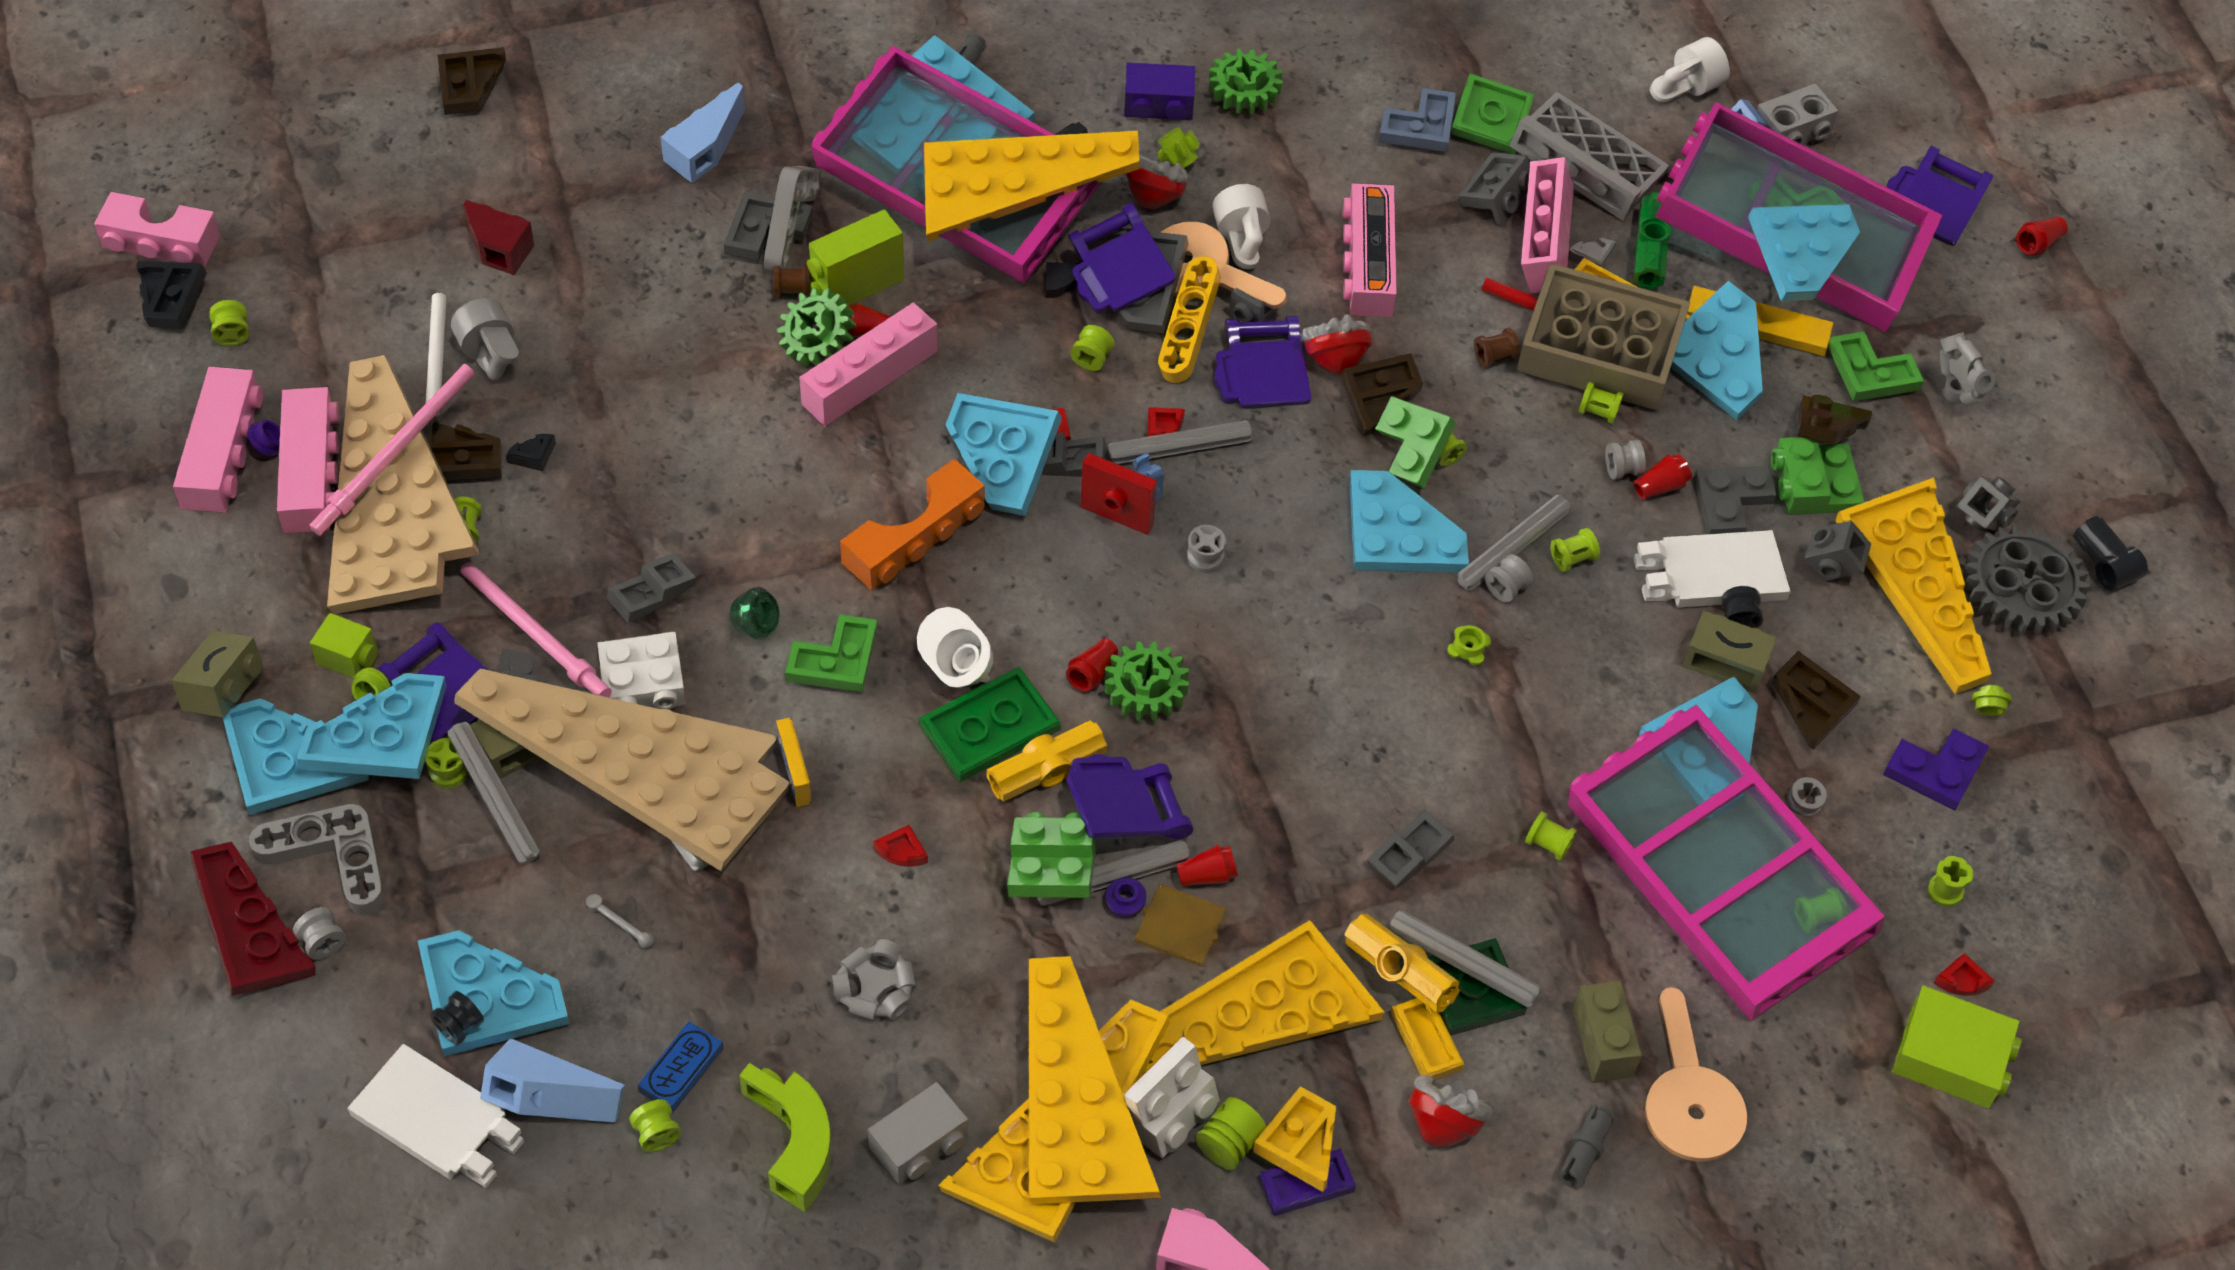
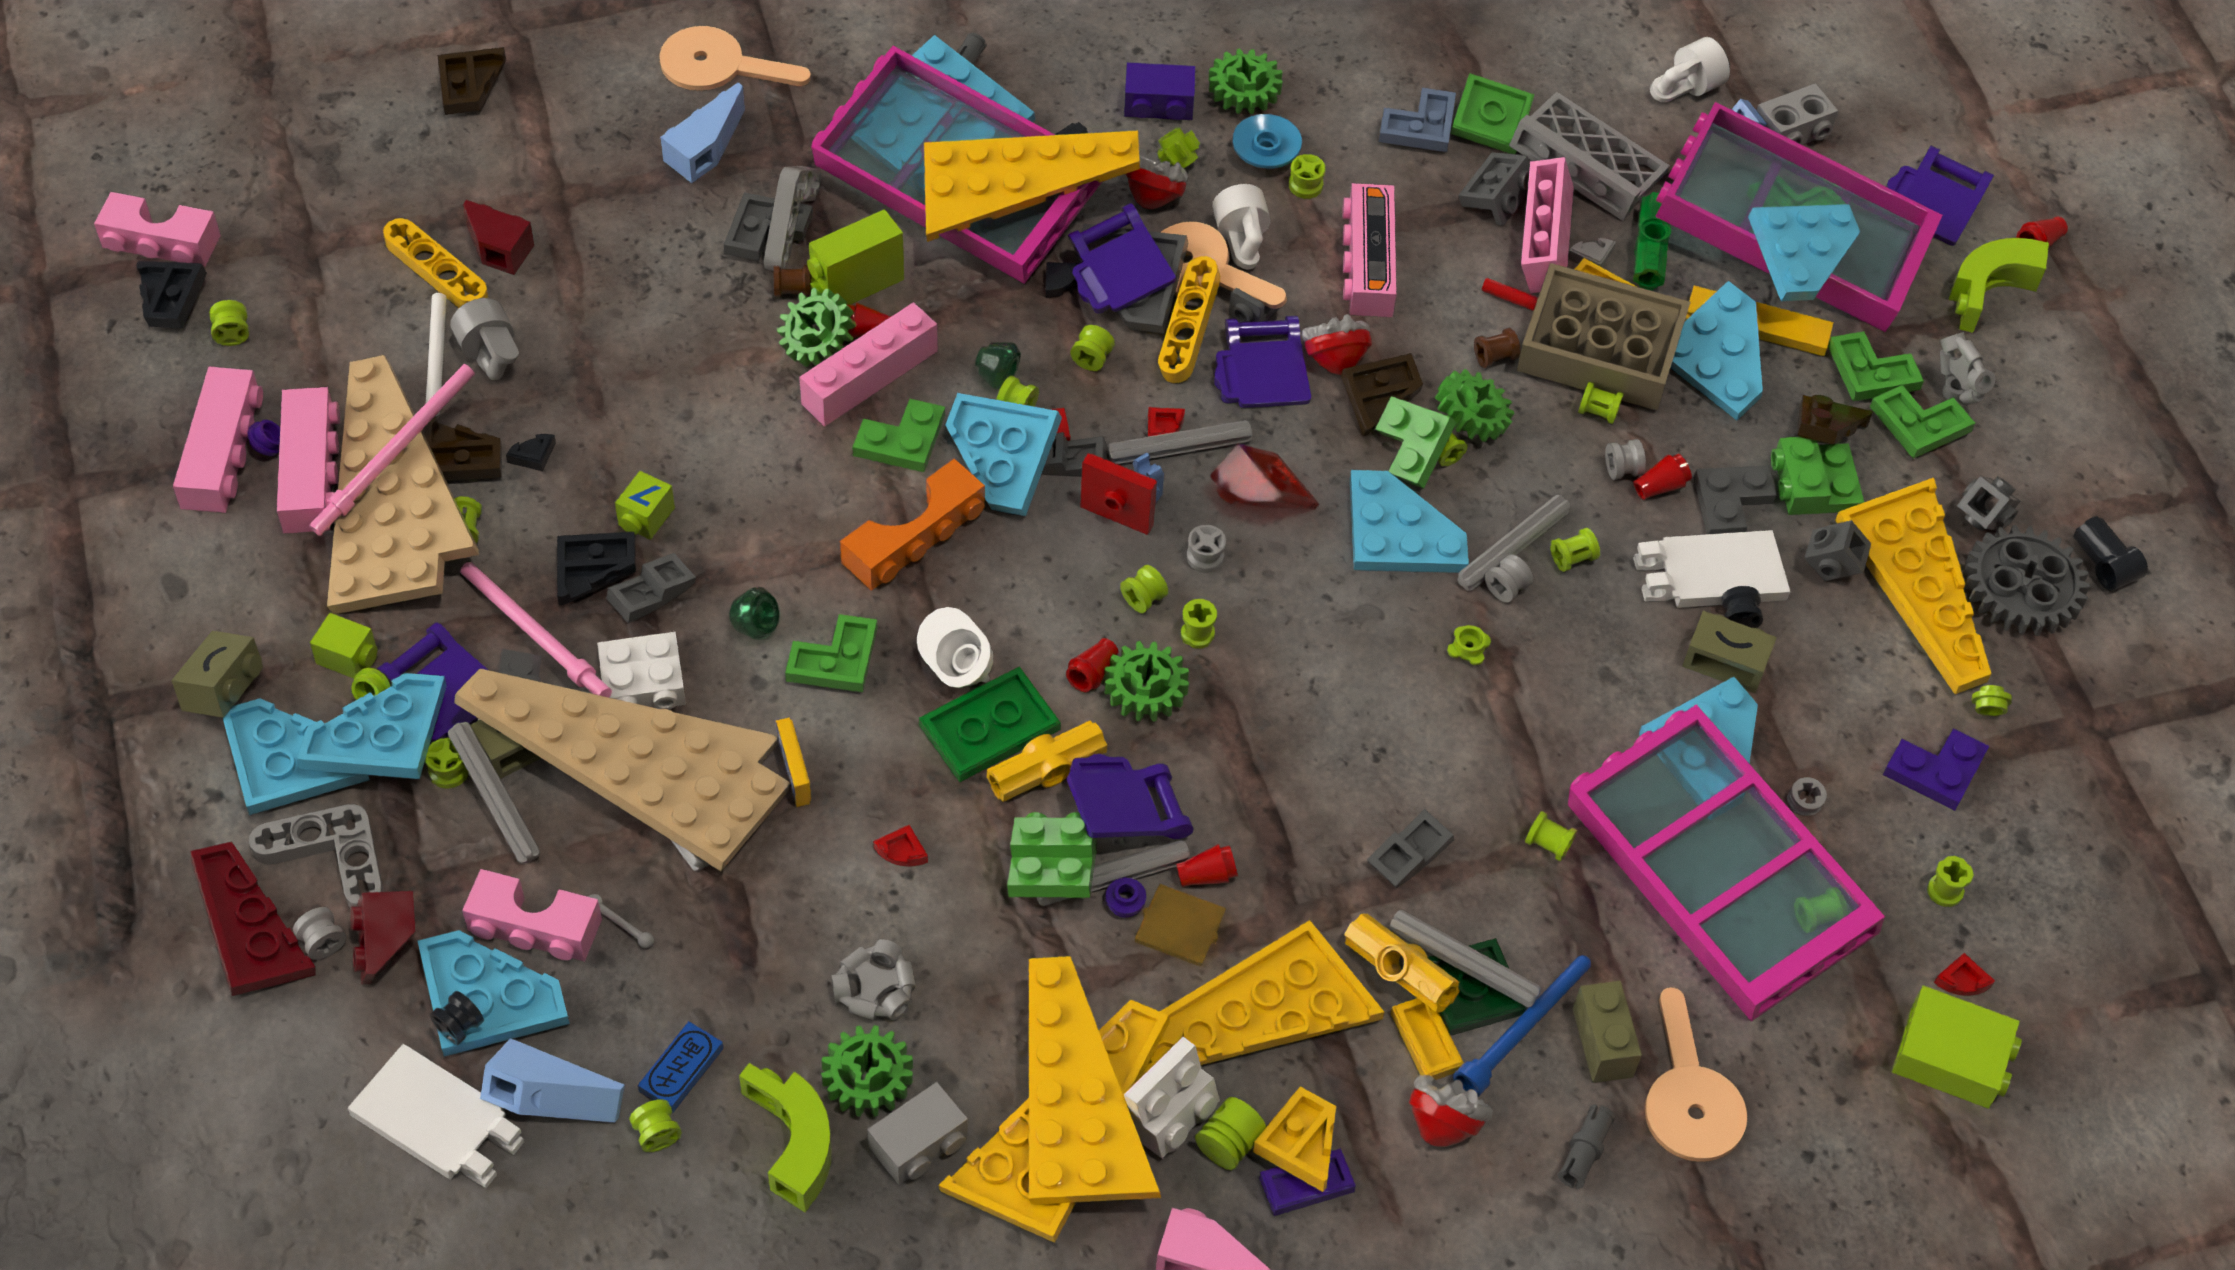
(384, 930): none -> dark red slope
(434, 266): none -> yellow beam
(562, 929): none -> bright pink arch
(592, 562): none -> black wing
(644, 505): none -> lime brick
(722, 61): none -> light nougat piece
(852, 1060): none -> bright green gear
(904, 445): none -> bright green plate
(998, 362): none -> clear green cone
(1015, 392): none -> lime wheel
(1144, 588): none -> lime wheel
(1199, 621): none -> lime bush
(1260, 480): none -> clear red slope
(1267, 141): none -> dark azure dish
(1307, 176): none -> lime wheel
(1475, 405): none -> bright green gear
(1477, 1073): none -> blue piece
(1813, 697): dark brown wing -> none
(1919, 428): none -> bright green plate
(1993, 265): none -> lime arch

